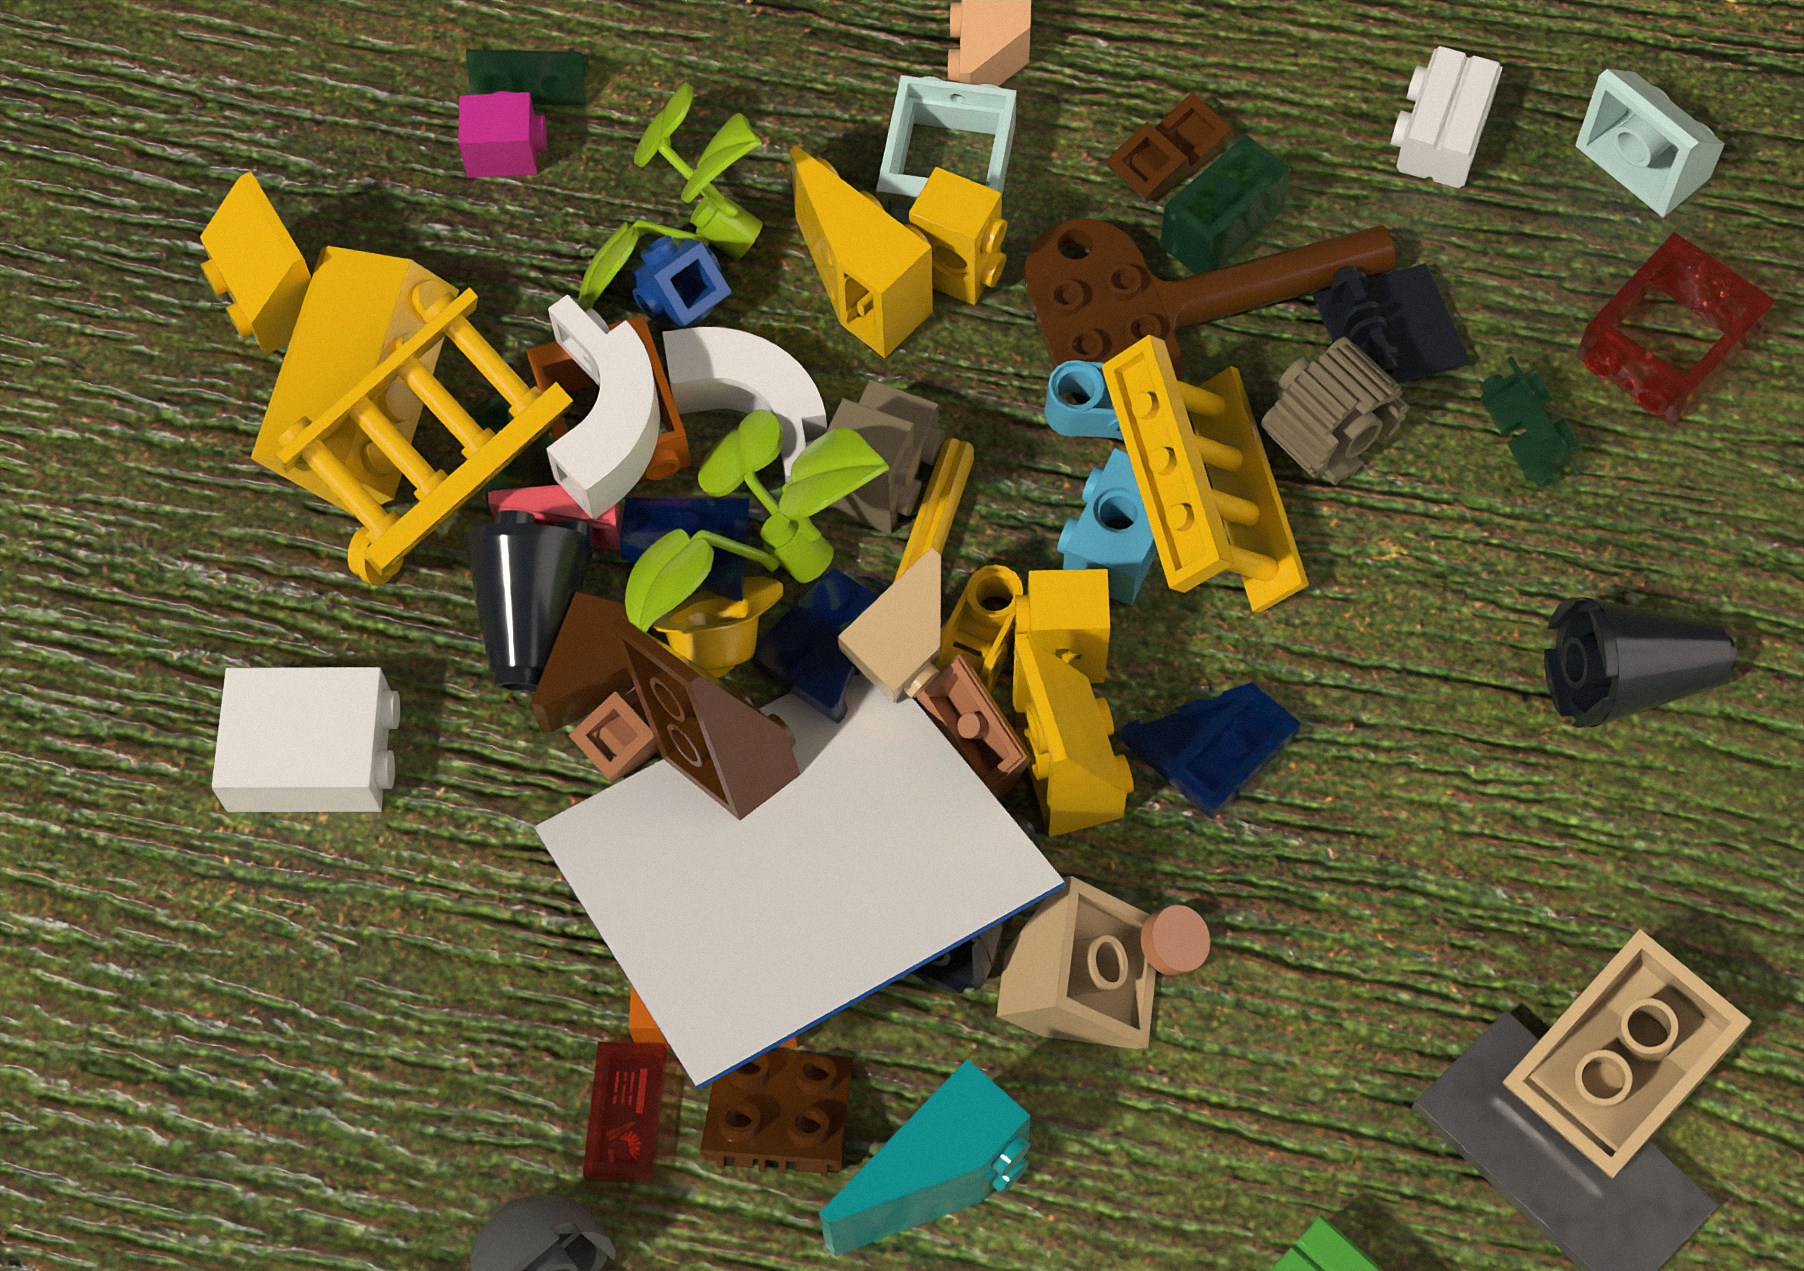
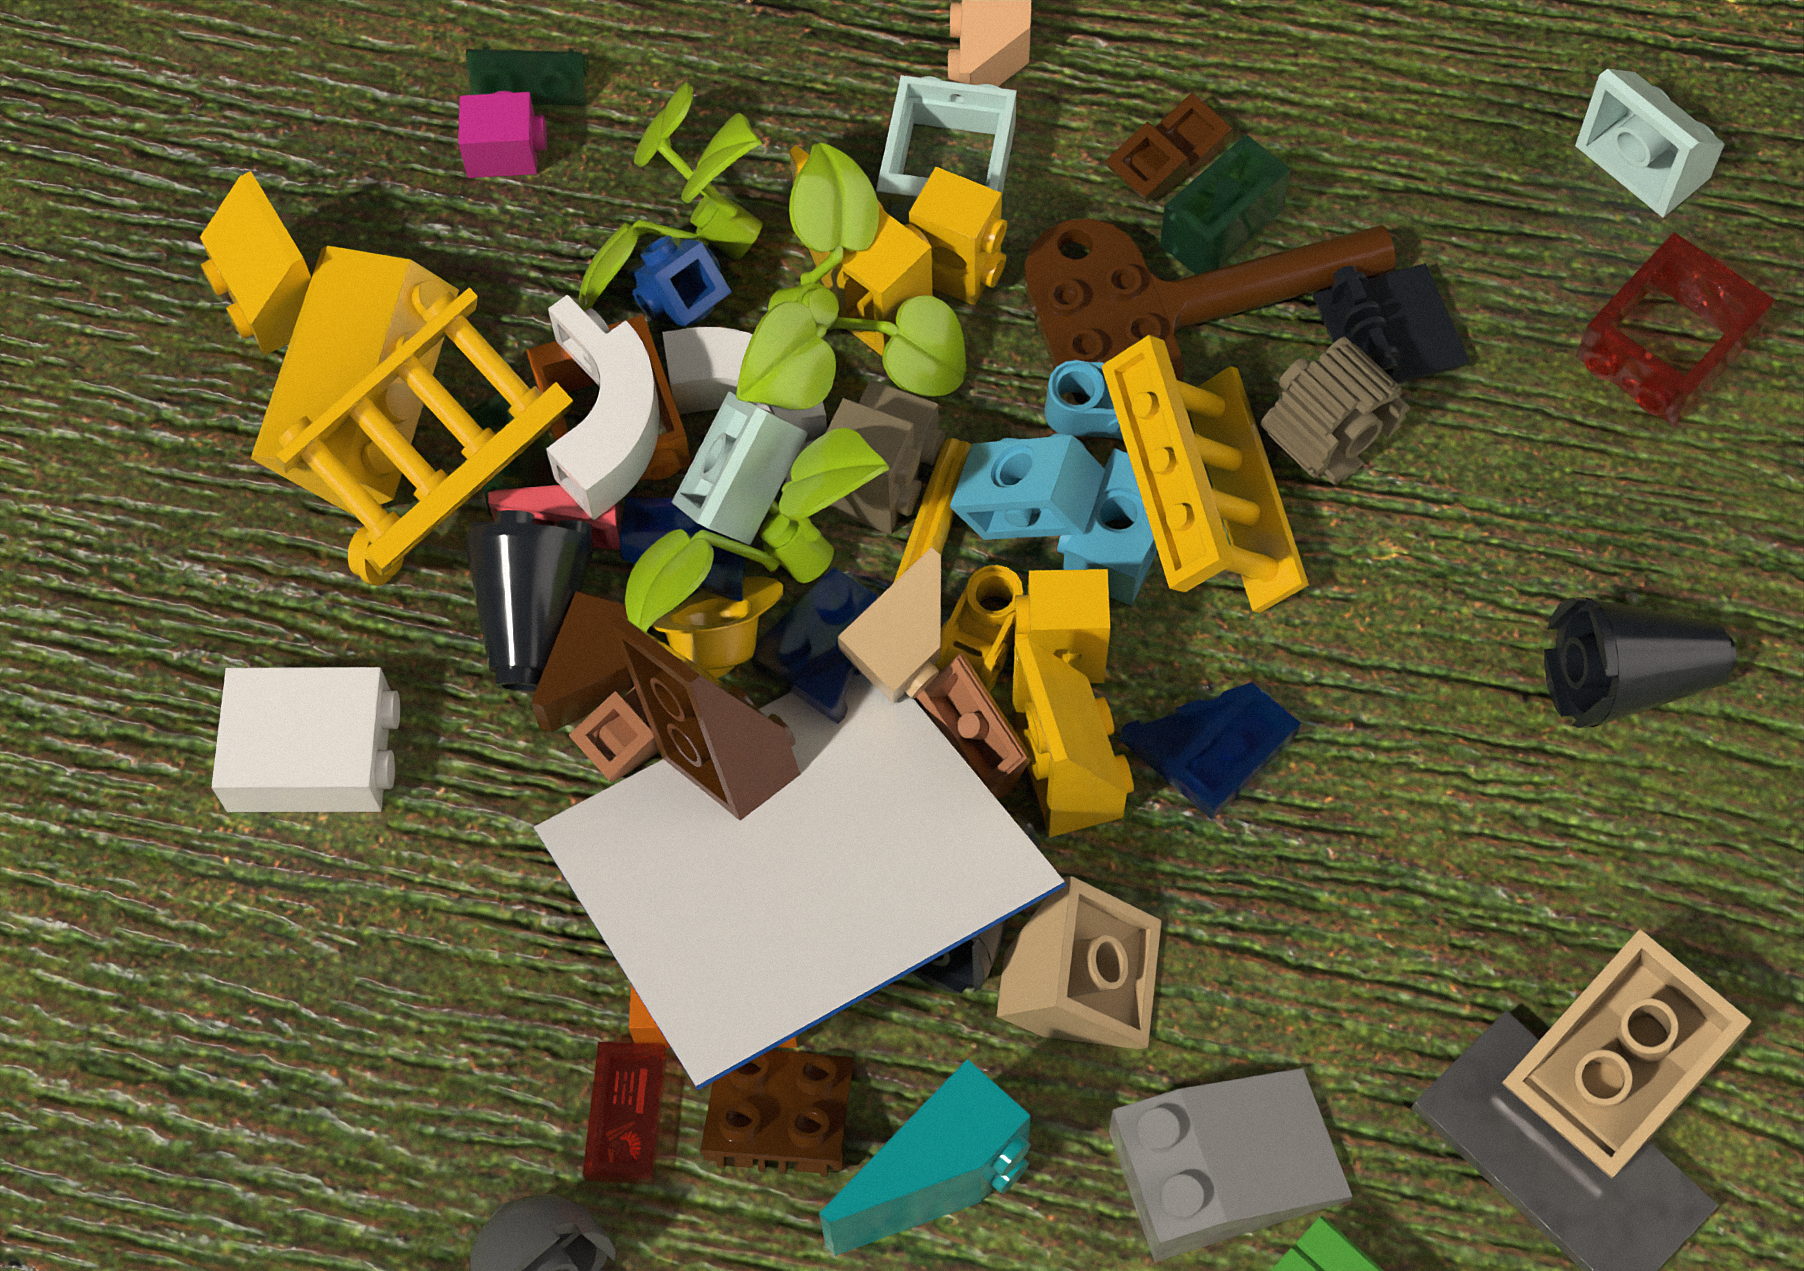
(739, 469): none -> light aqua slope
(786, 358): none -> lime plant
(1028, 487): none -> medium azure brick
(1175, 940): nougat tile -> none
(1226, 1160): none -> light grey slope
(1447, 117): white brick -> none
(1544, 445): clear green hinge -> none

